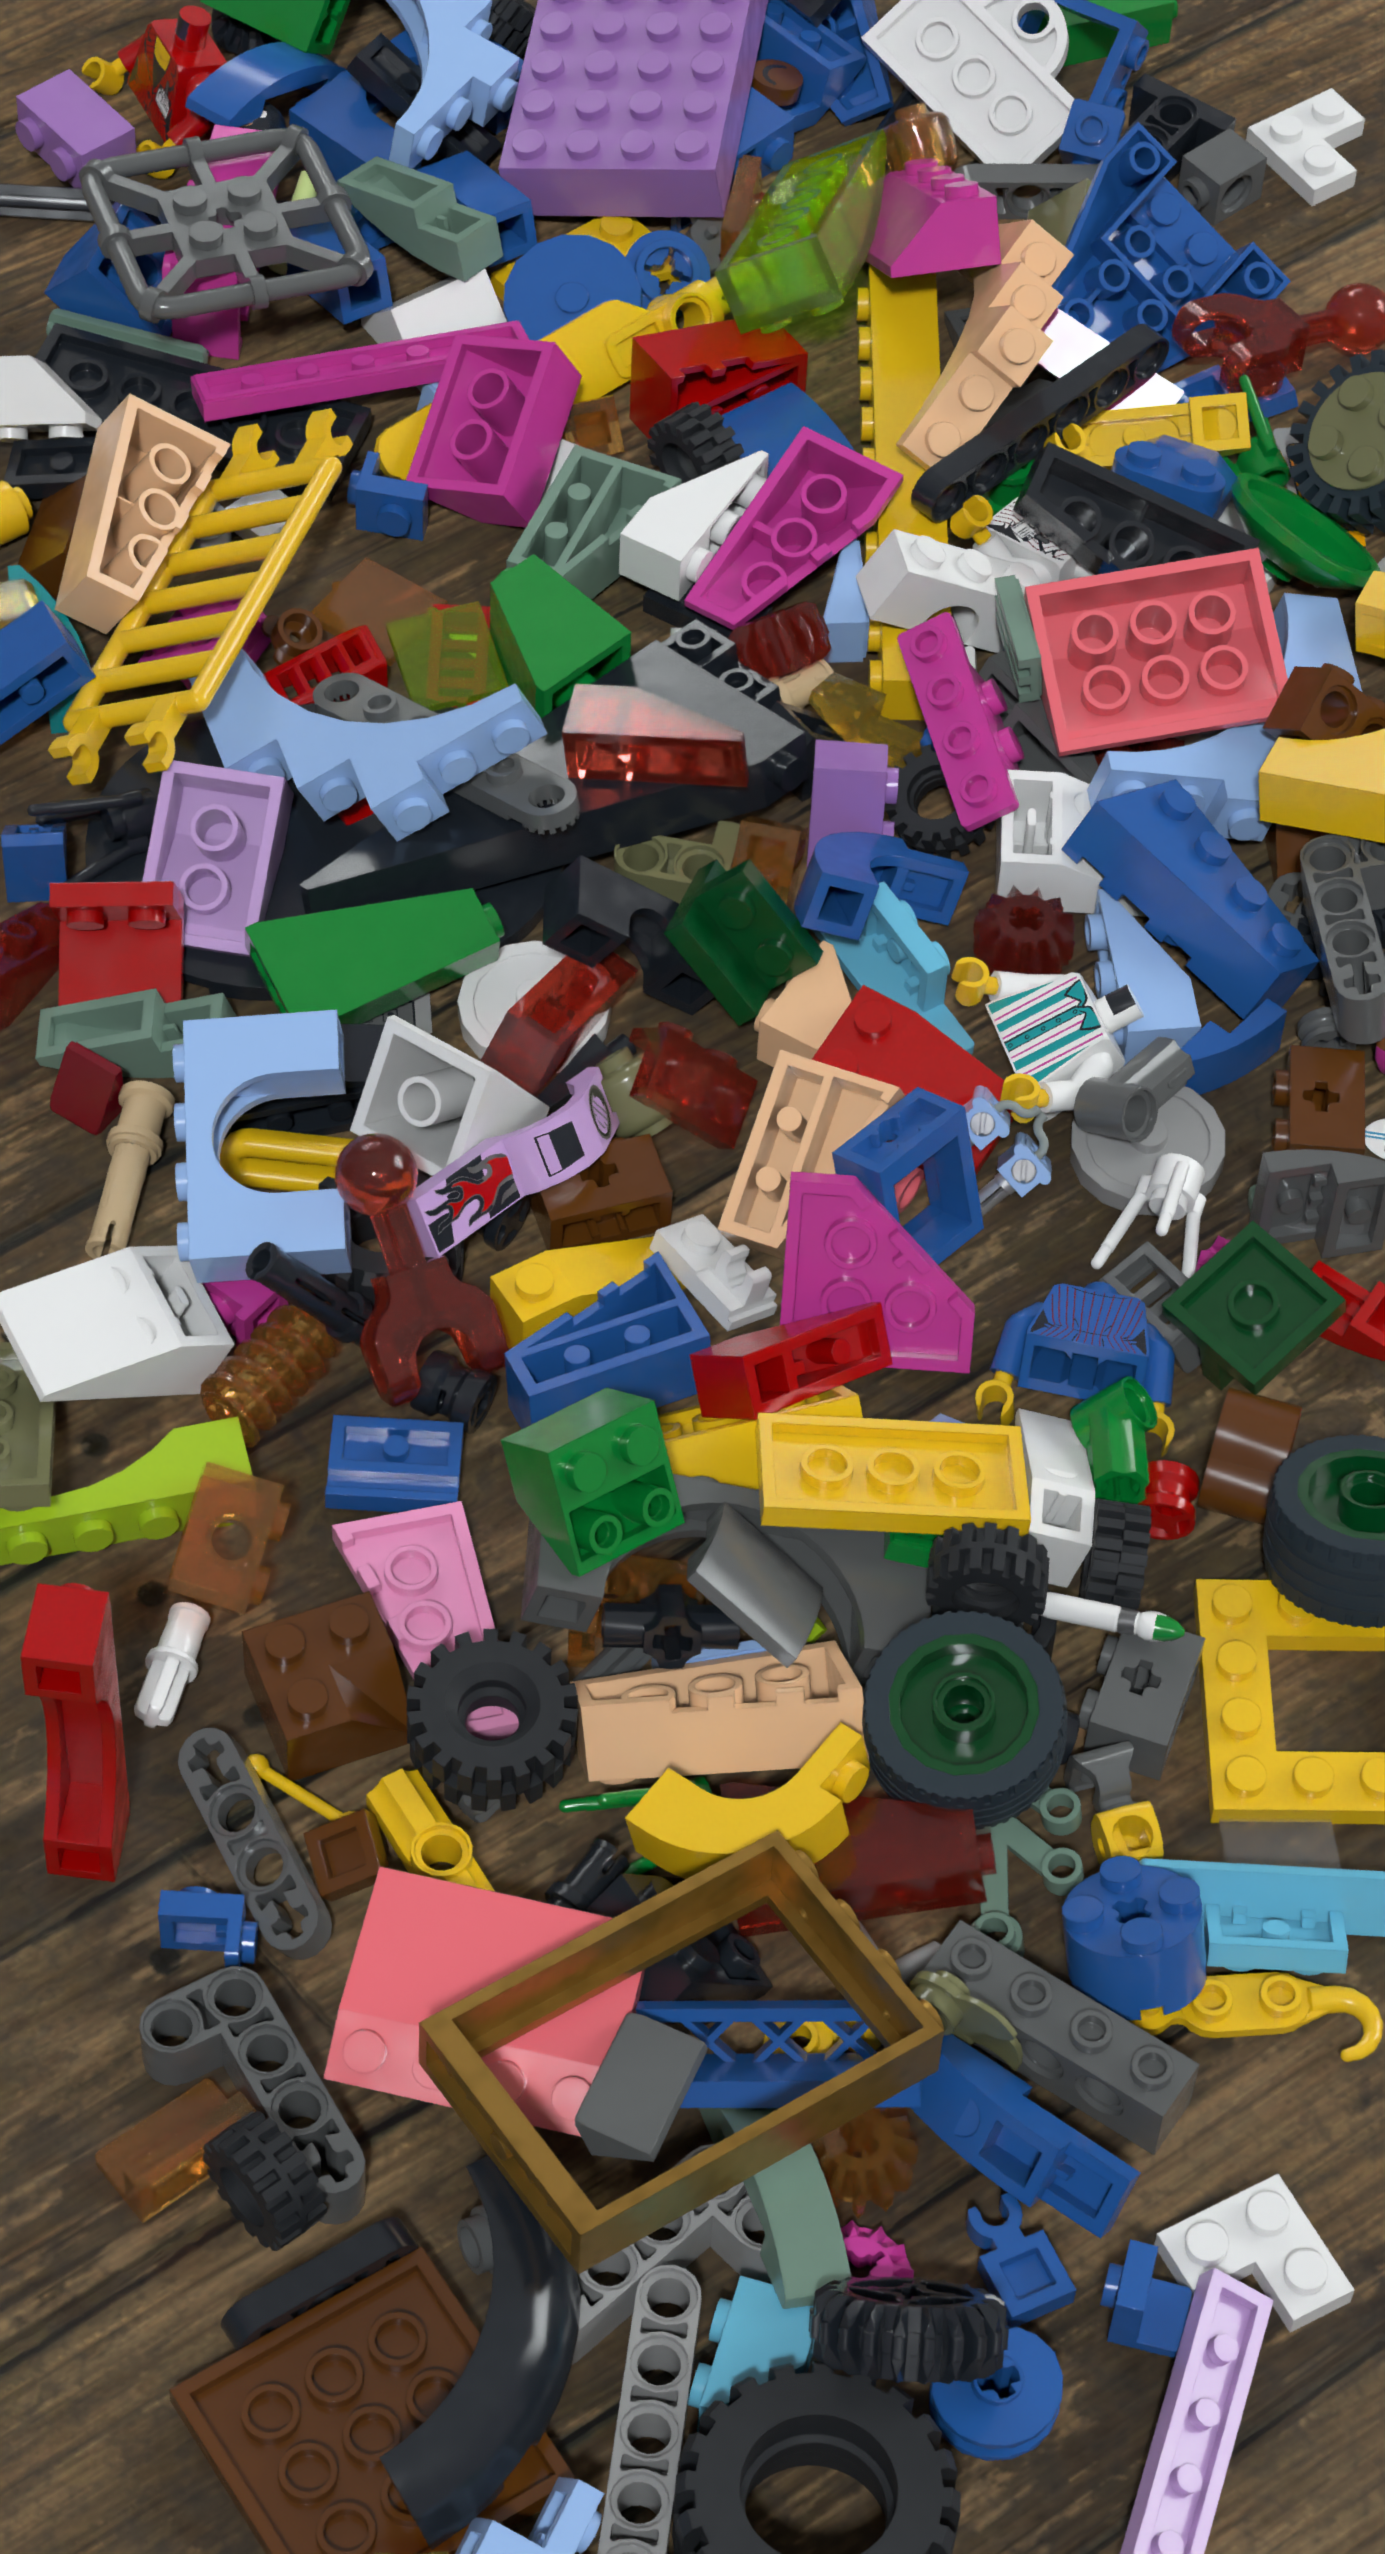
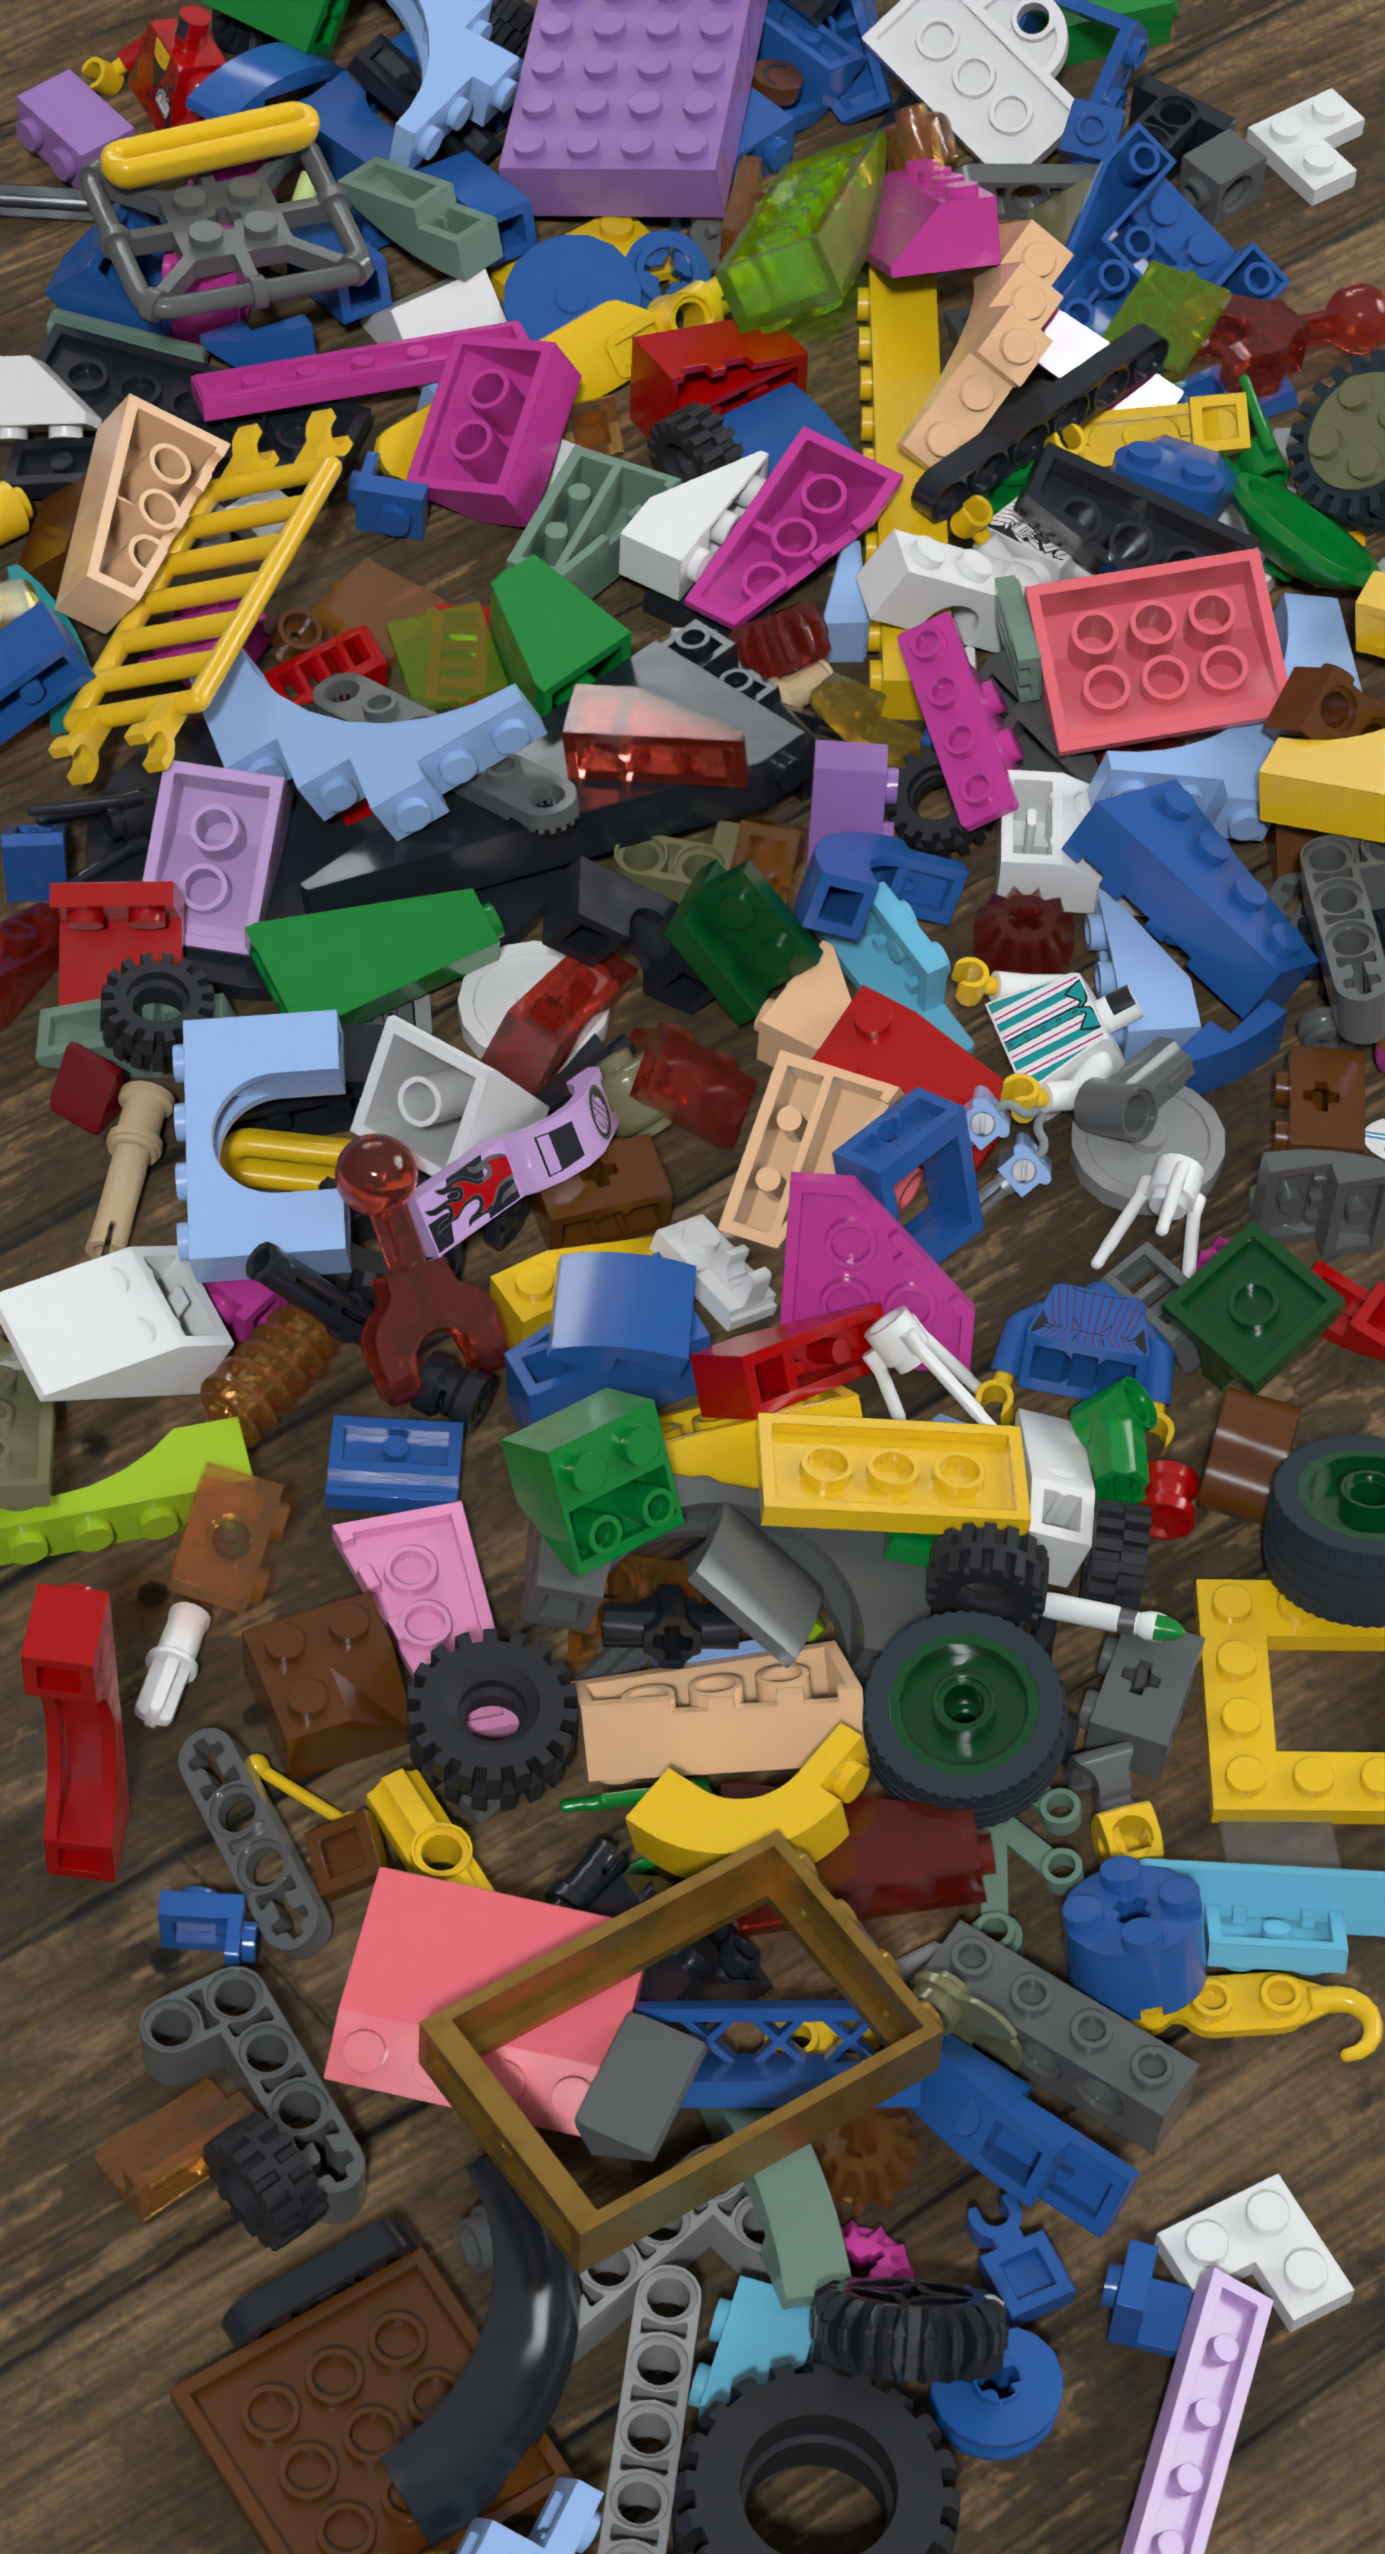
(145, 985): none -> black tyre
(209, 145): none -> yellow piece
(274, 342): none -> blue slope
(622, 1310): none -> blue slope
(904, 1343): none -> white plant
(1175, 307): none -> clear neon green piece

